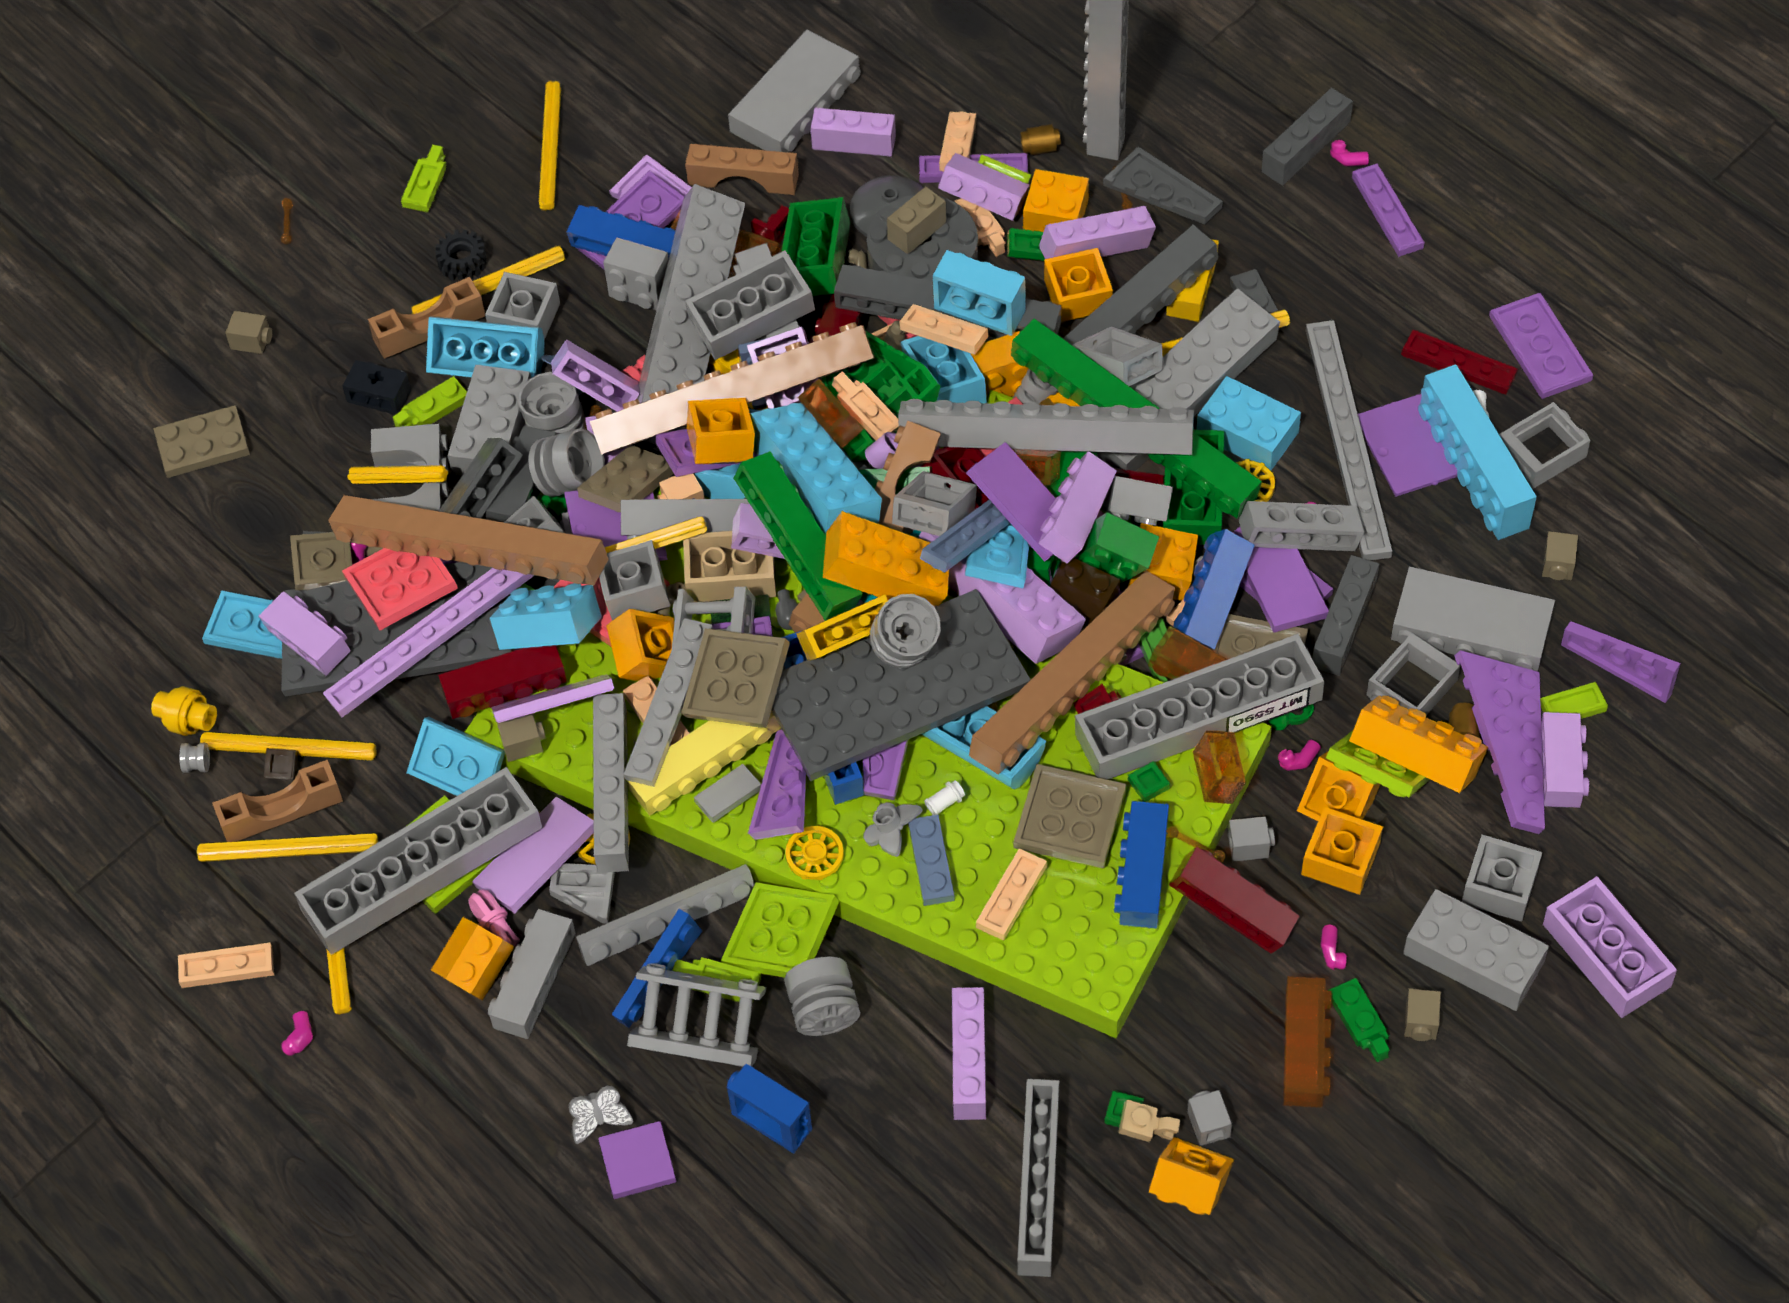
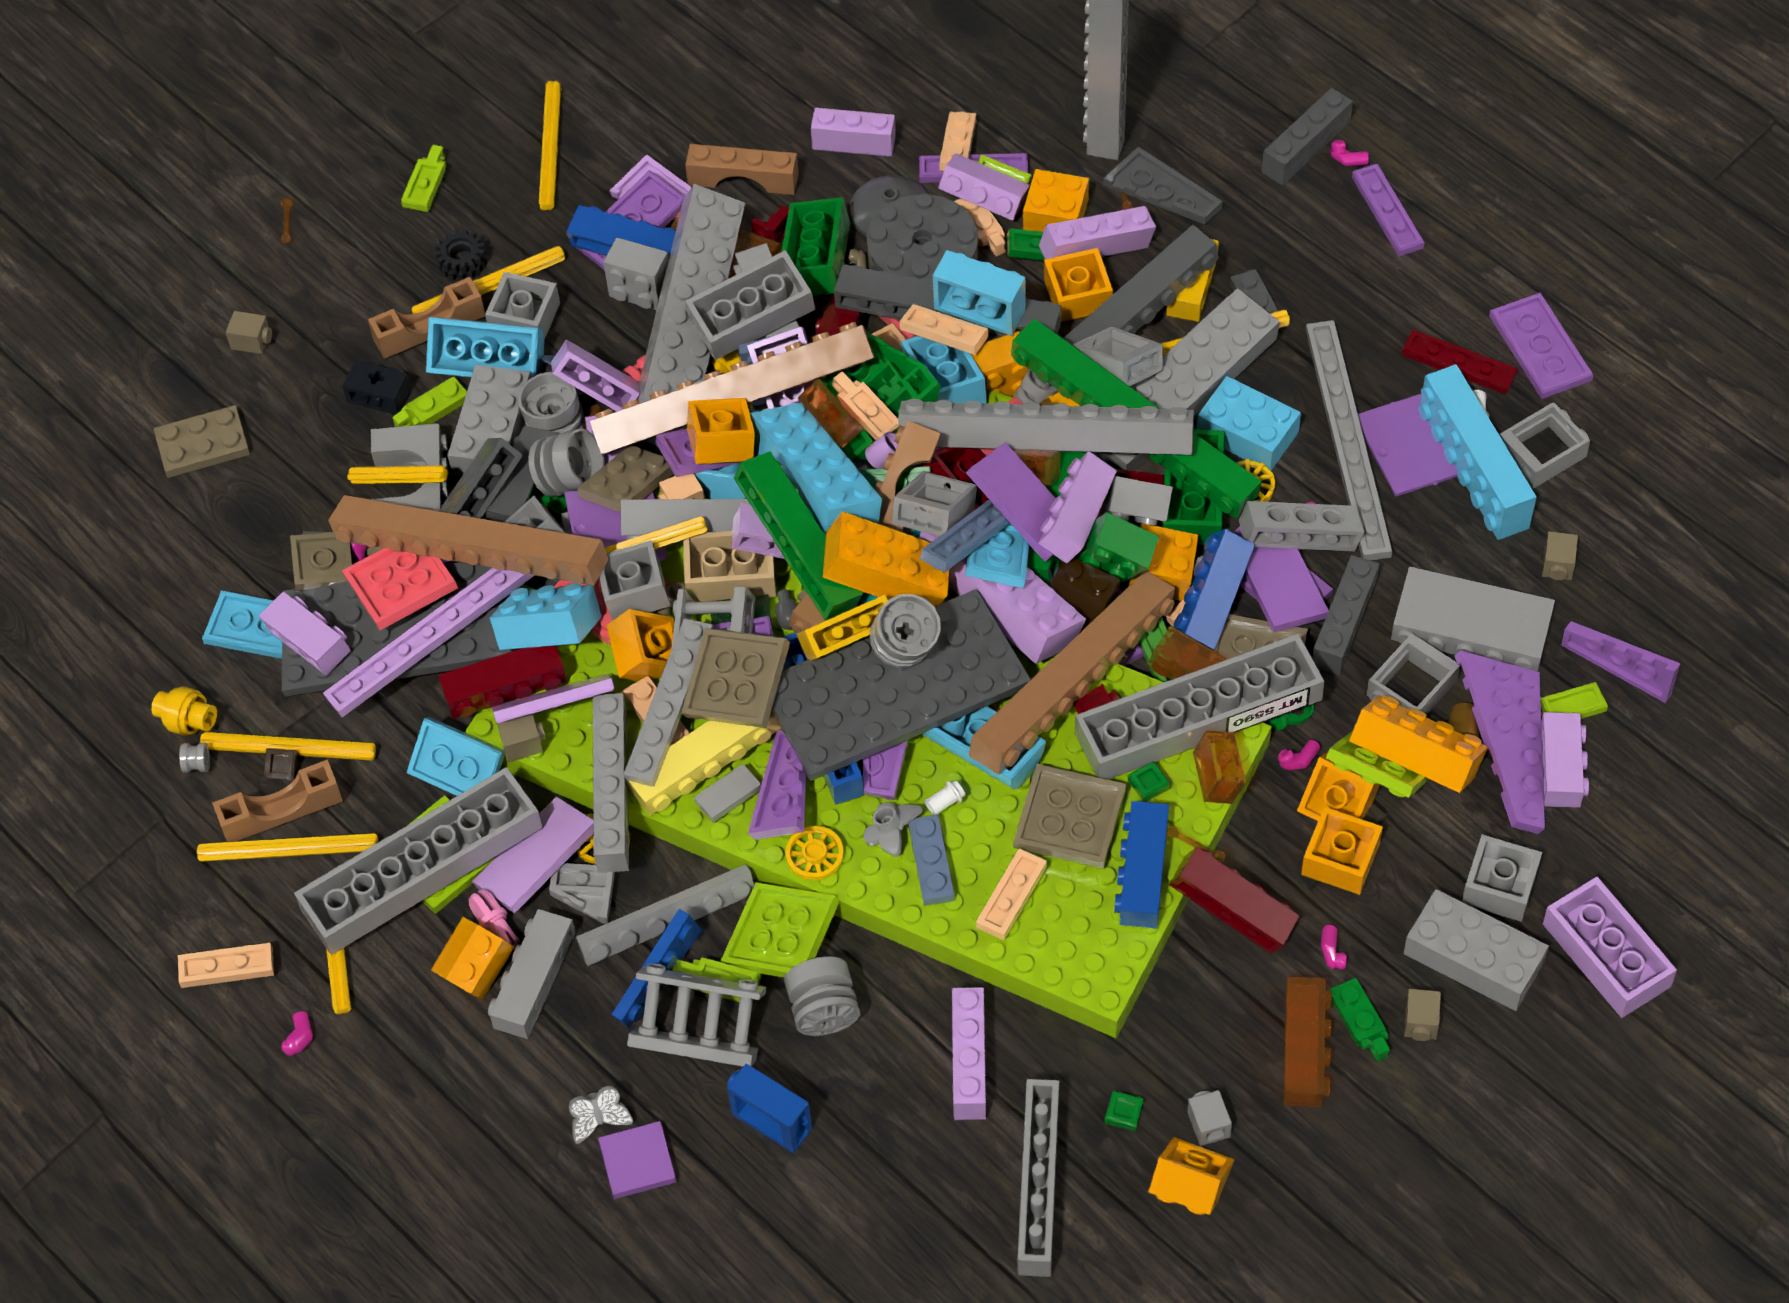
(784, 100): light grey brick -> none
(894, 335): dark tan arm -> none
(916, 220): dark tan brick -> none
(1040, 139): pearl gold brick -> none
(1141, 1122): tan plate -> none
(1250, 838): light grey brick -> none

